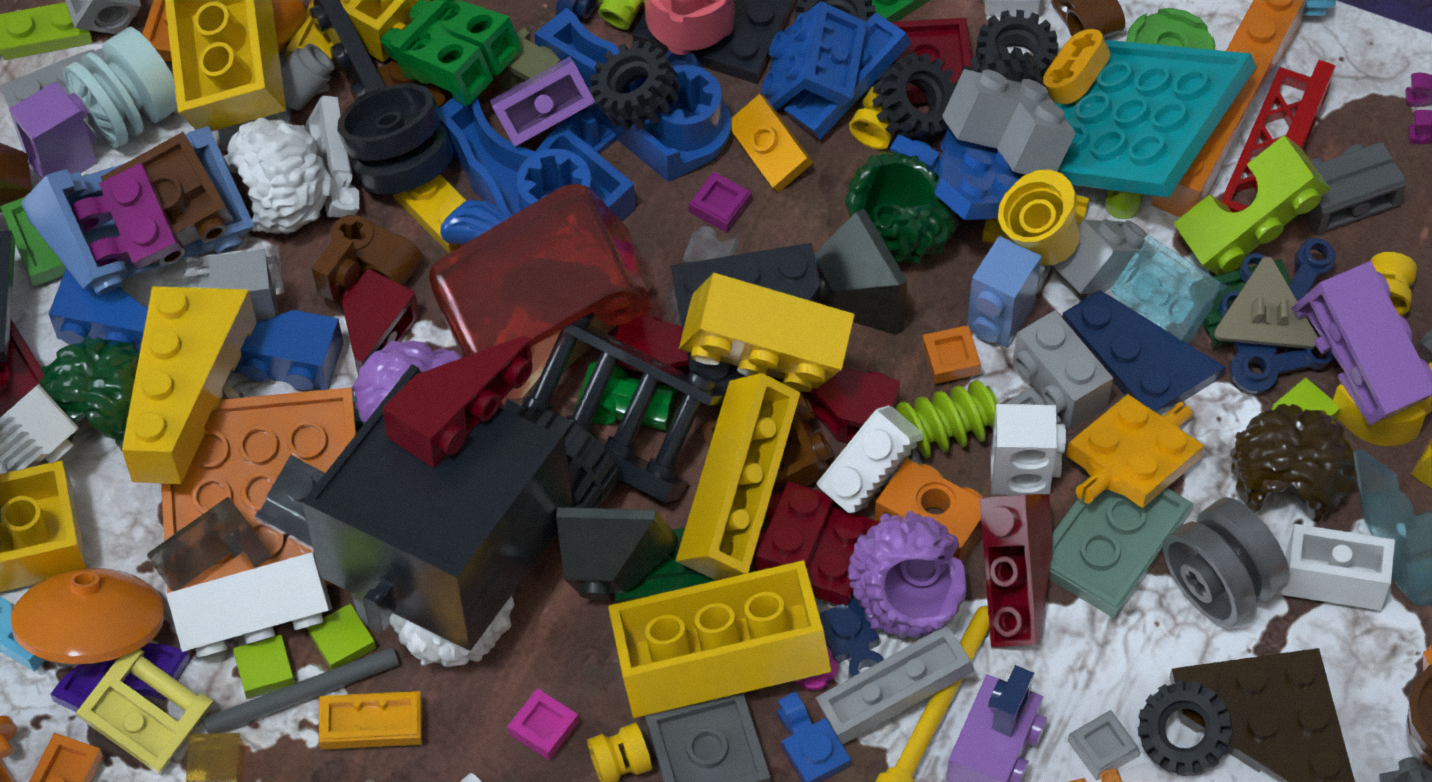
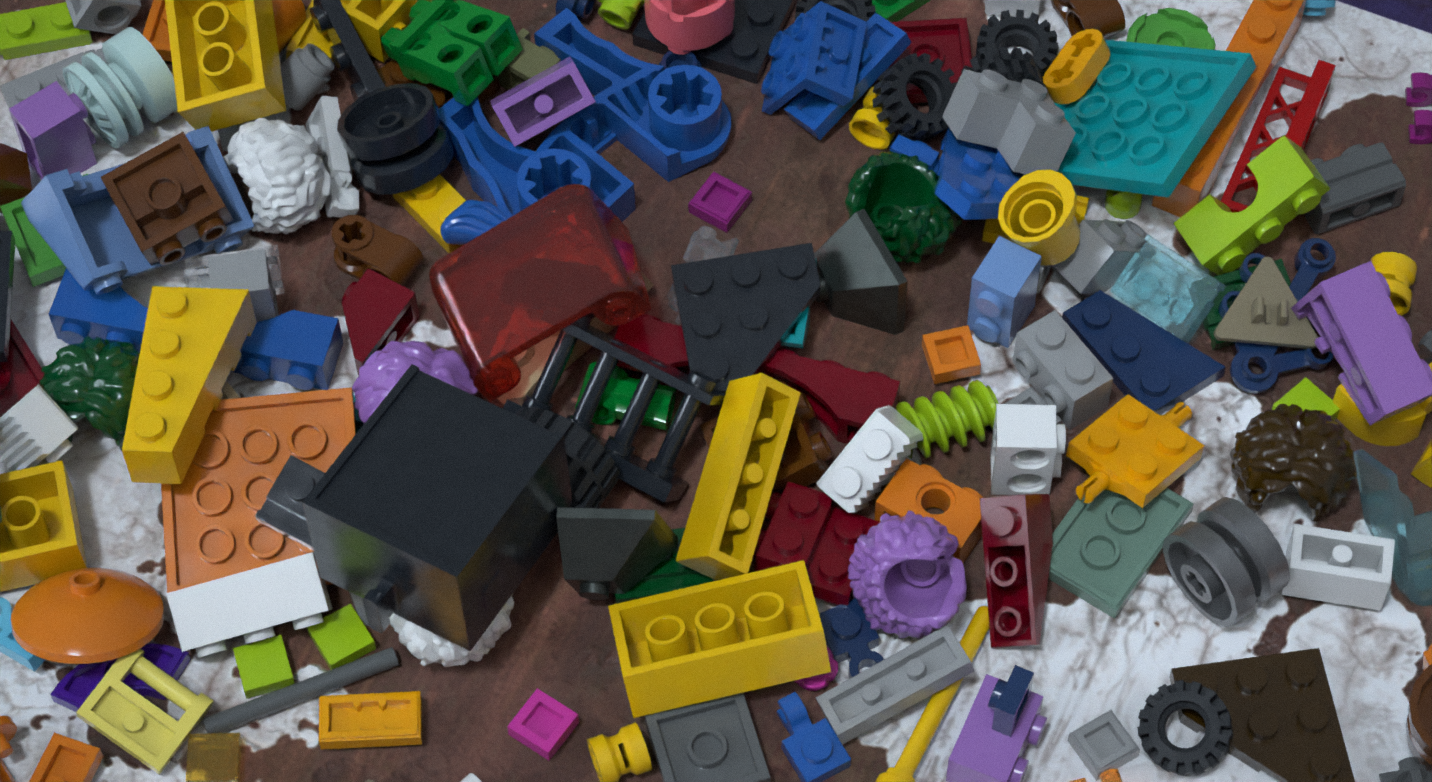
(137, 214): magenta plate -> none
(205, 543): clear smoke bracket -> none
(336, 271): reddish brown plate -> none
(448, 401): dark red slope -> none
(646, 100): black tyre -> none
(766, 332): yellow brick -> none
(769, 143): light orange plate -> none

